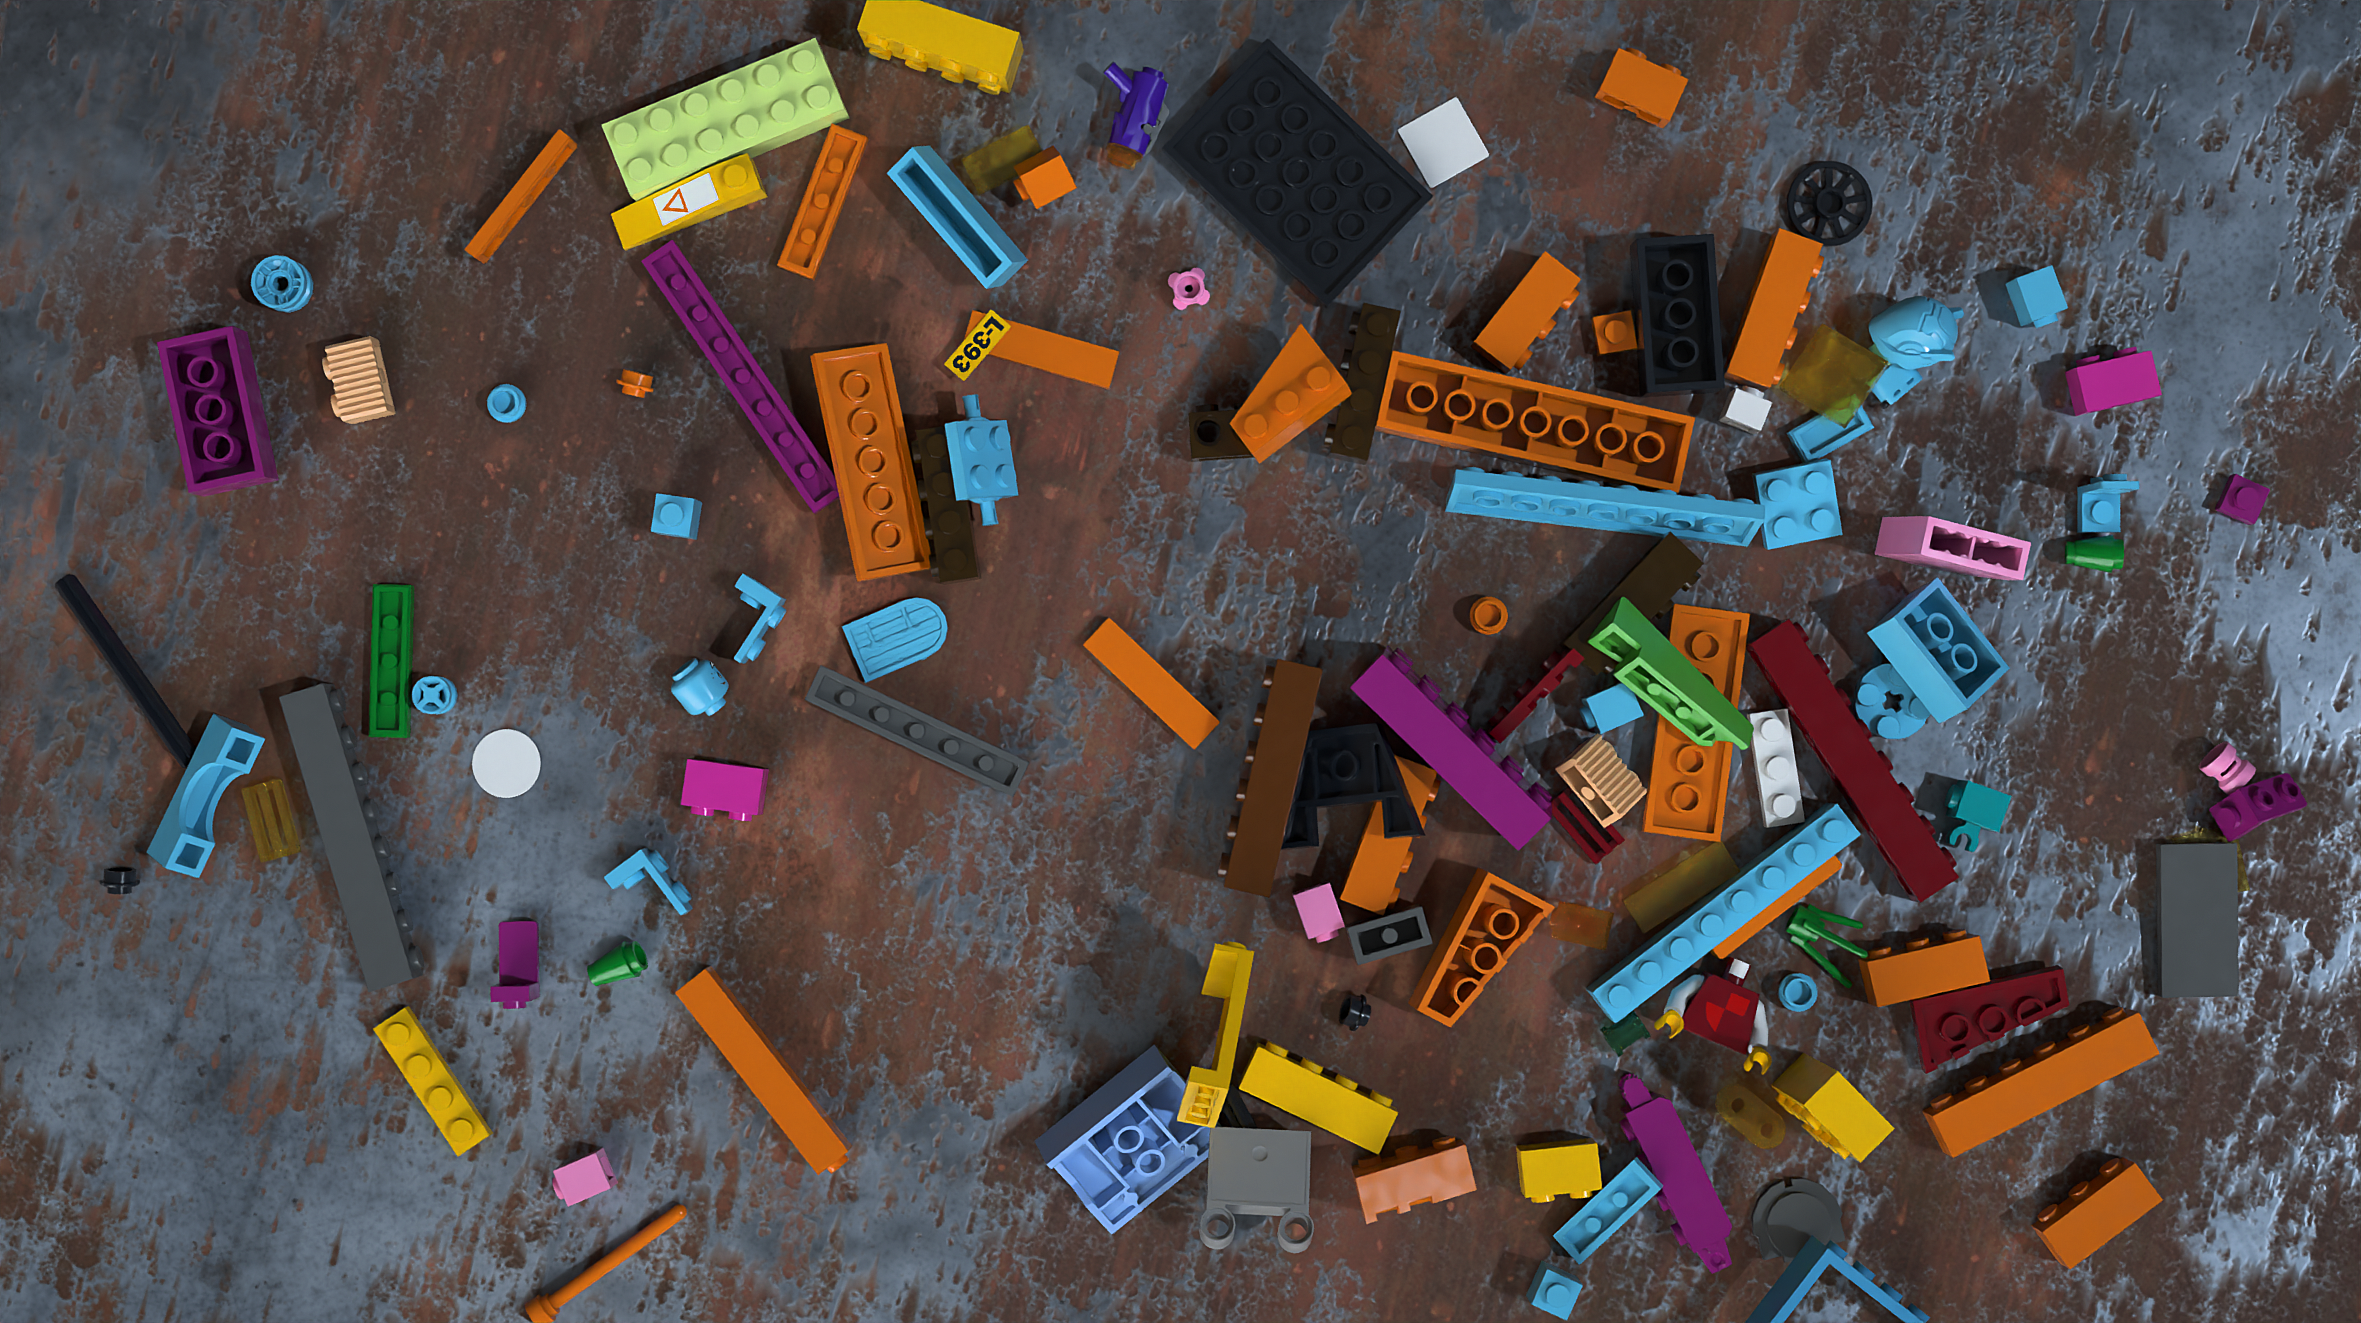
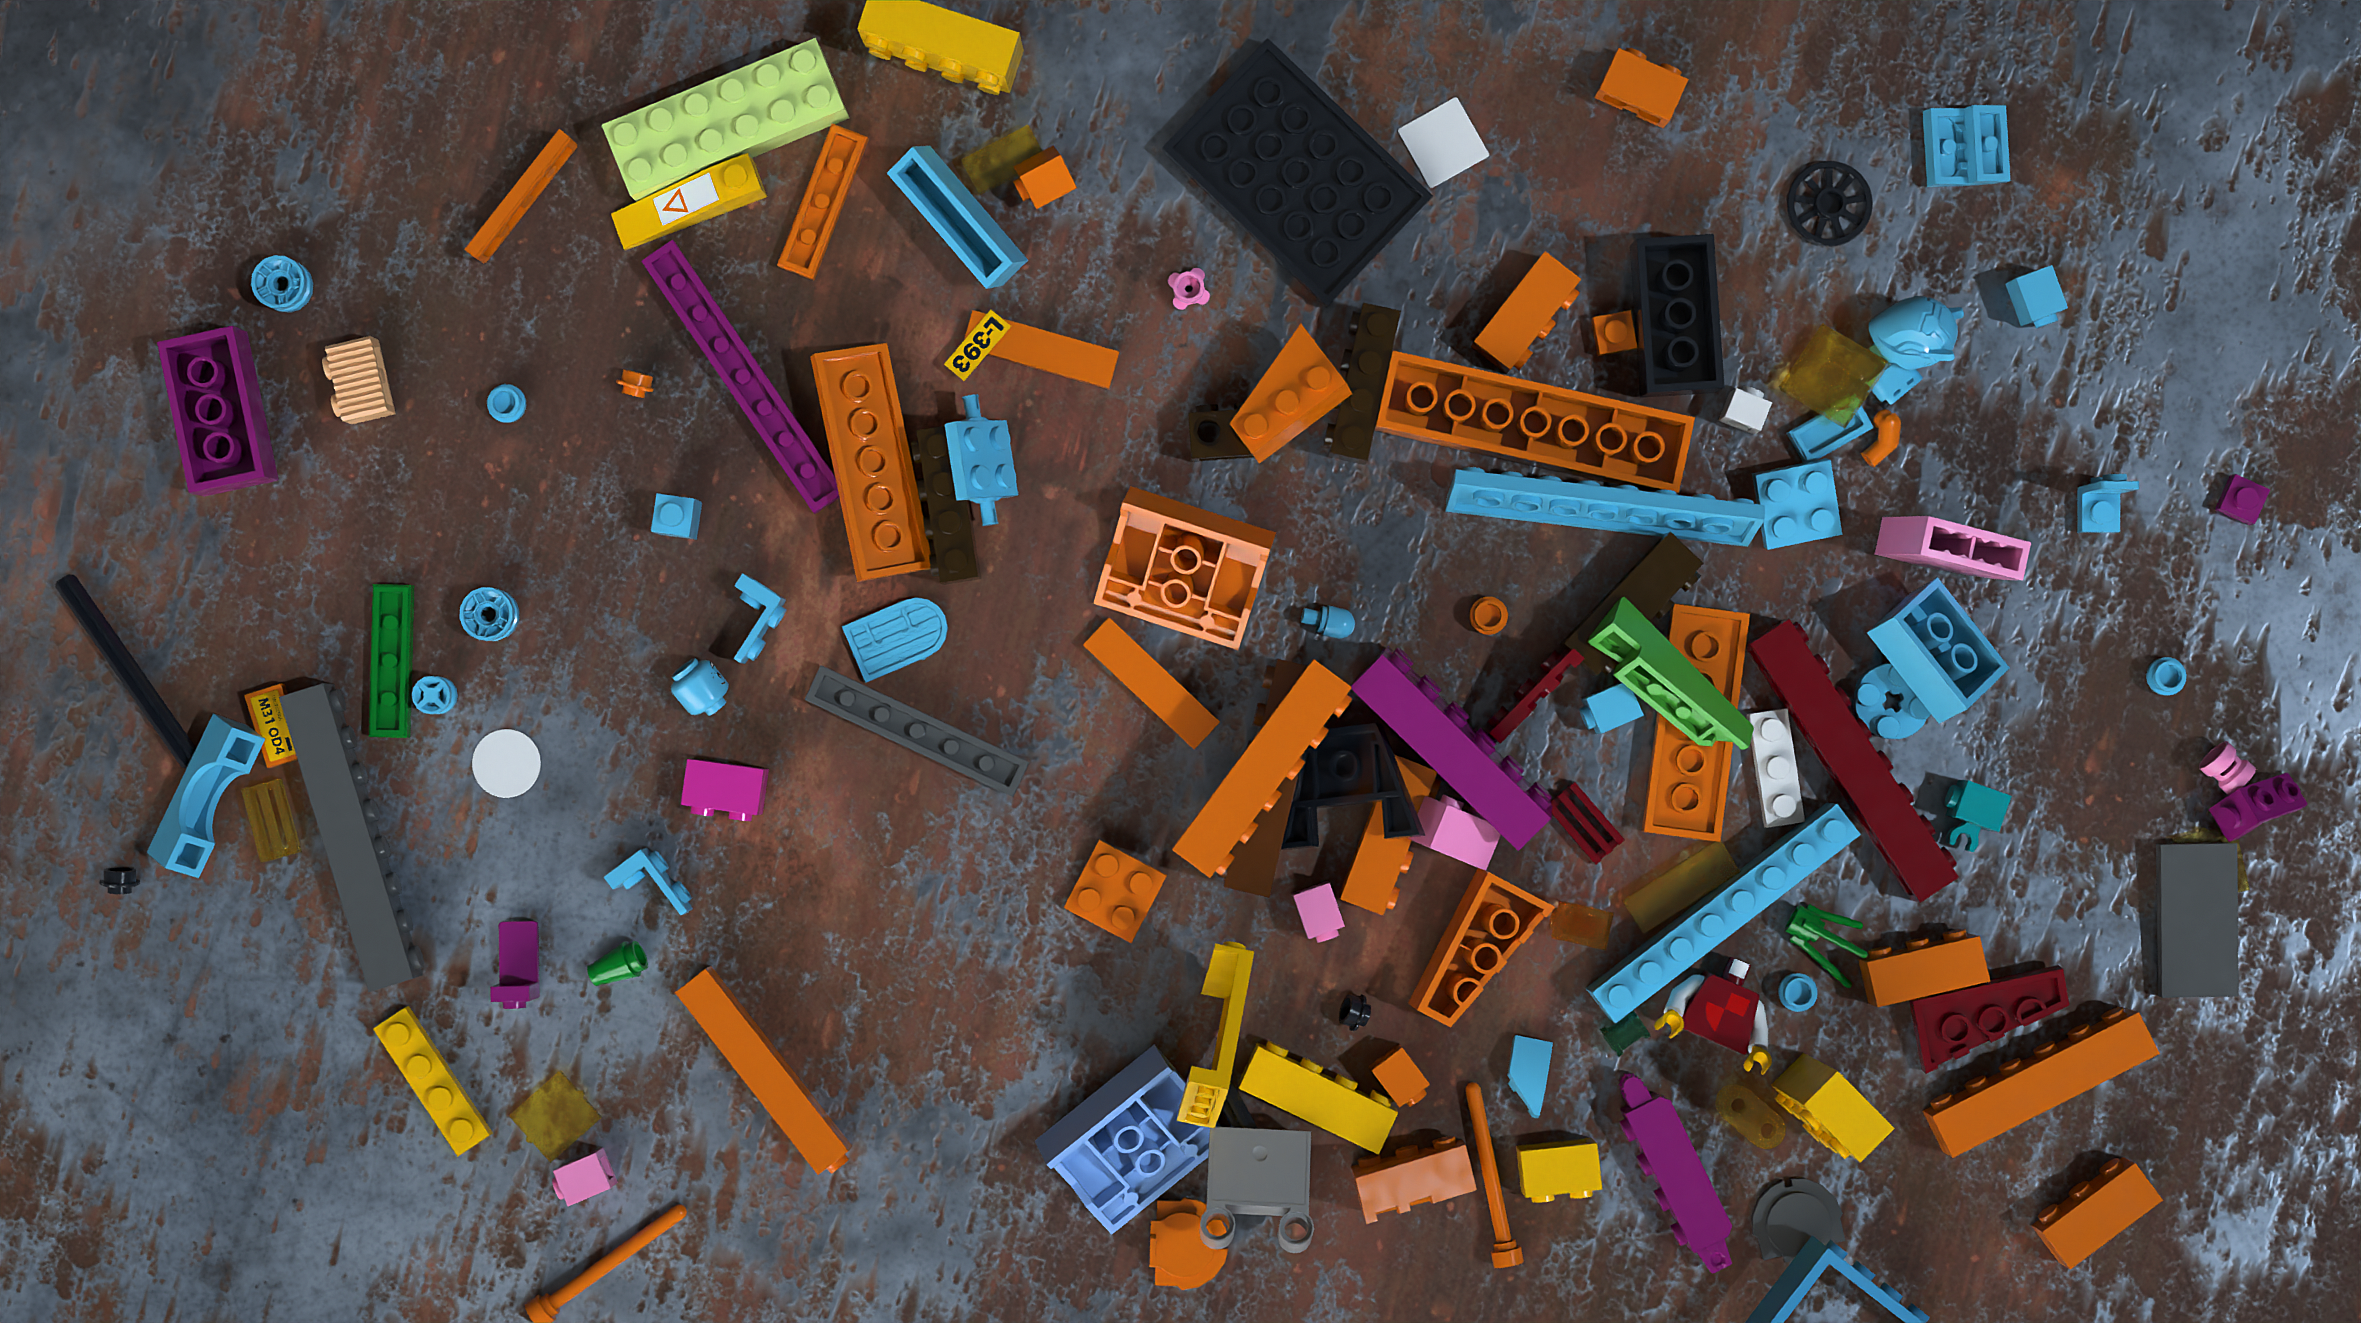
(271, 724): none -> tile
(482, 599): none -> medium azure wheel
(555, 1116): none -> clear yellow piece
(1115, 891): none -> orange plate
(1139, 117): dark purple piece -> none
(1177, 1248): none -> orange piece
(1184, 567): none -> orange piece
(1262, 768): none -> orange brick
(1330, 621): none -> medium azure cylinder
(1388, 934): dark grey brick -> none
(1400, 1076): none -> orange brick
(1455, 832): none -> bright pink brick
(1506, 1251): none -> orange piece
(1529, 1070): none -> medium azure slope
(1554, 1290): medium azure brick -> none
(1601, 780): light nougat brick -> none
(1608, 1210): medium azure plate -> none
(1772, 310): orange brick -> none
(1777, 908): orange tile -> none
(1888, 437): none -> orange arm
(1966, 146): none -> medium azure slope
(2096, 553): green cone -> none
(2113, 382): dark pink brick -> none
(2166, 676): none -> medium azure plate

